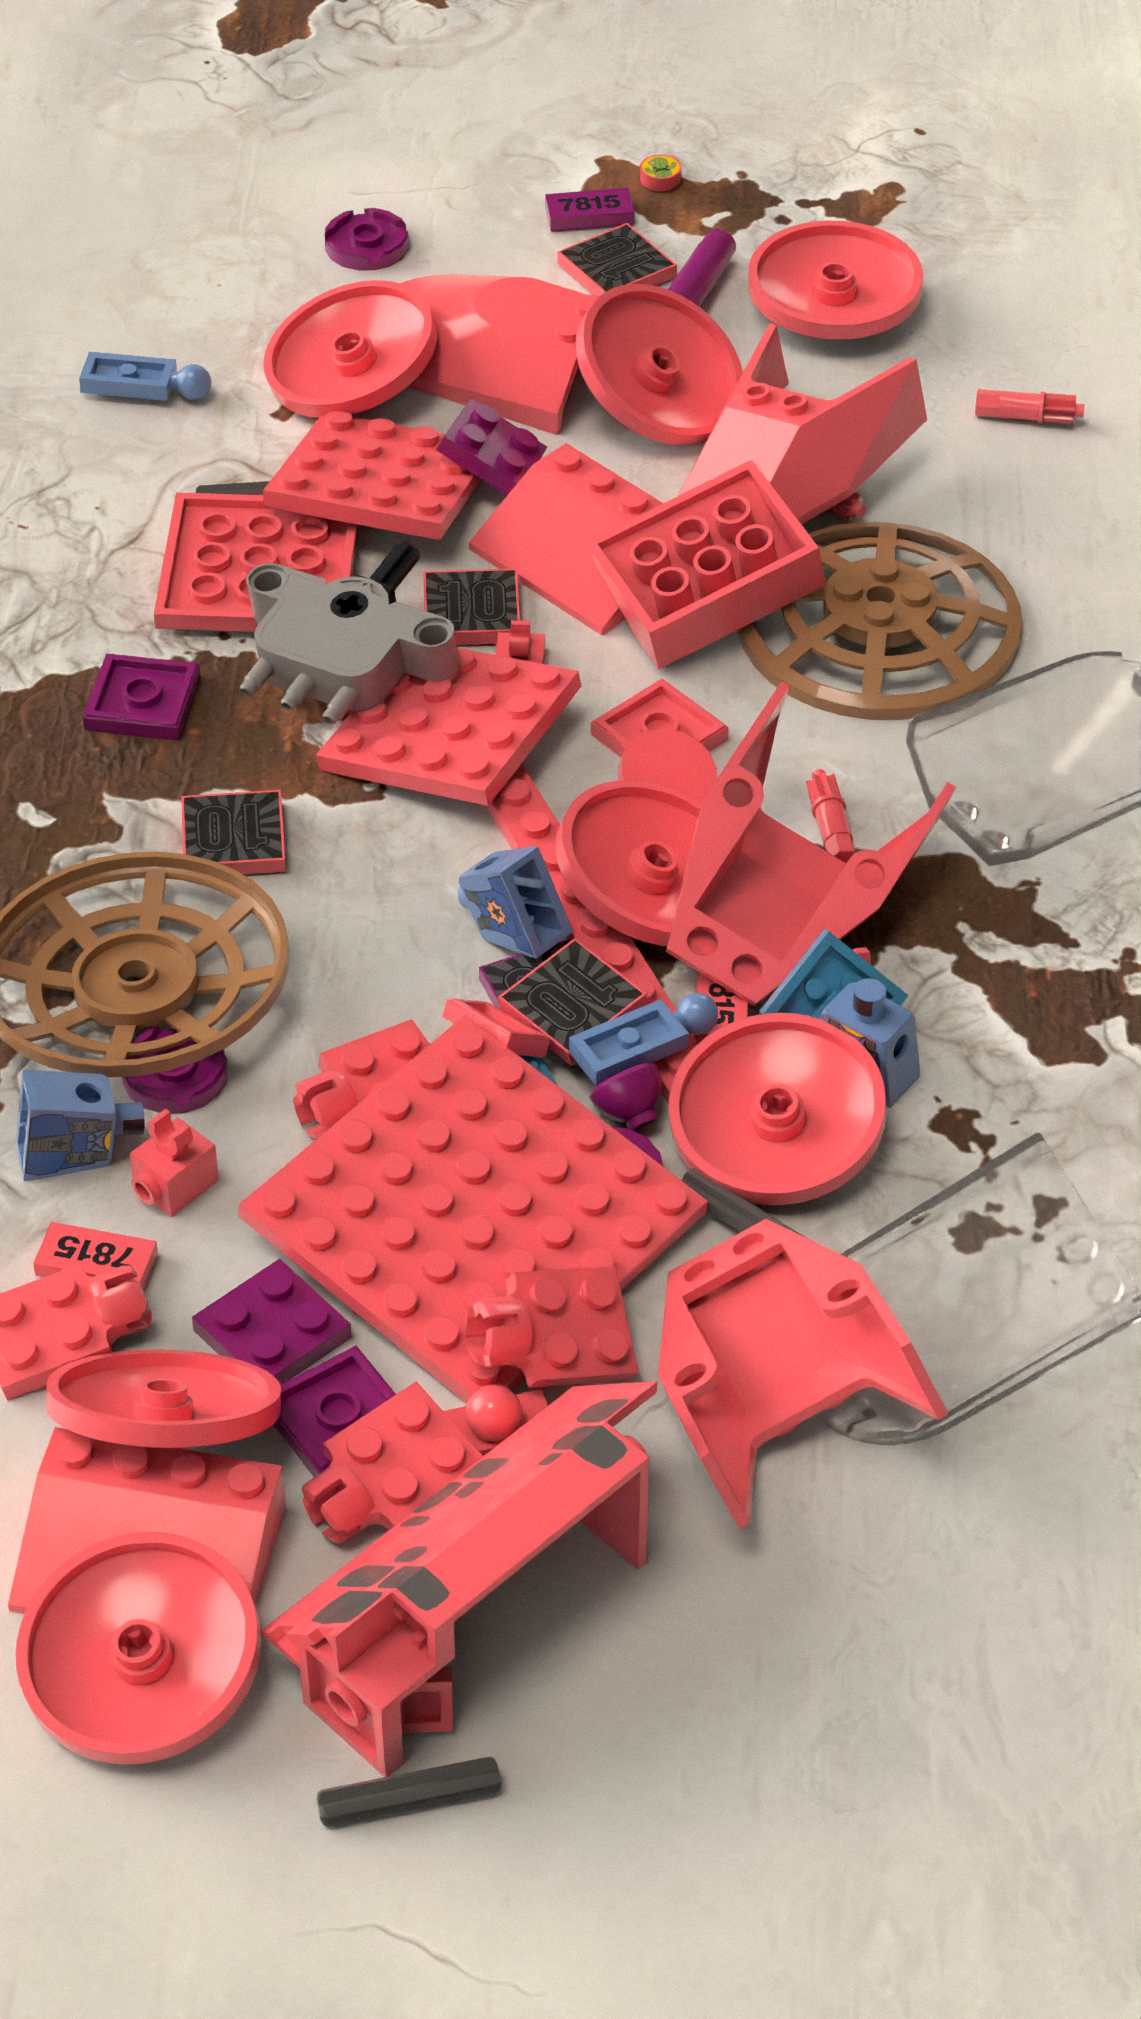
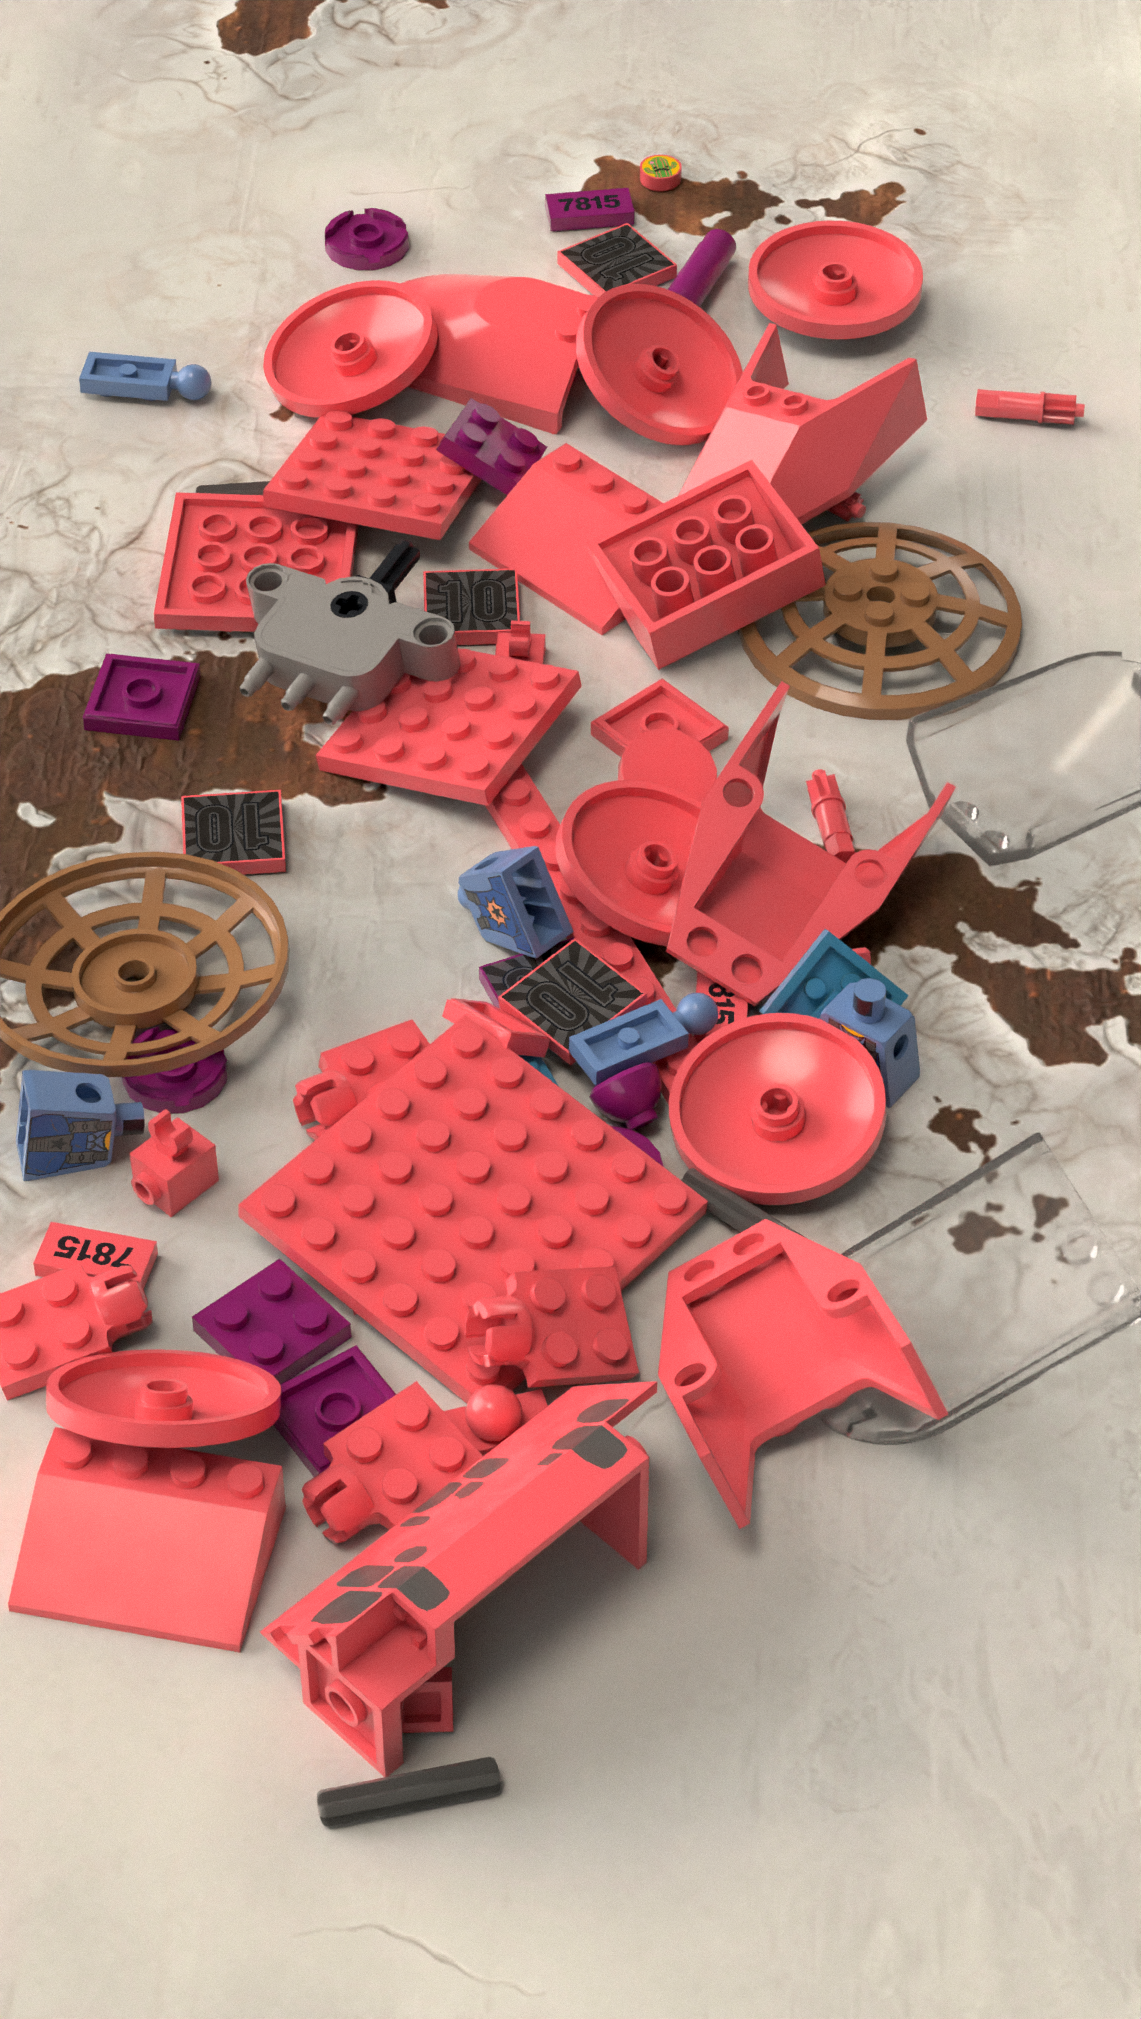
(138, 1648): coral dish -> none

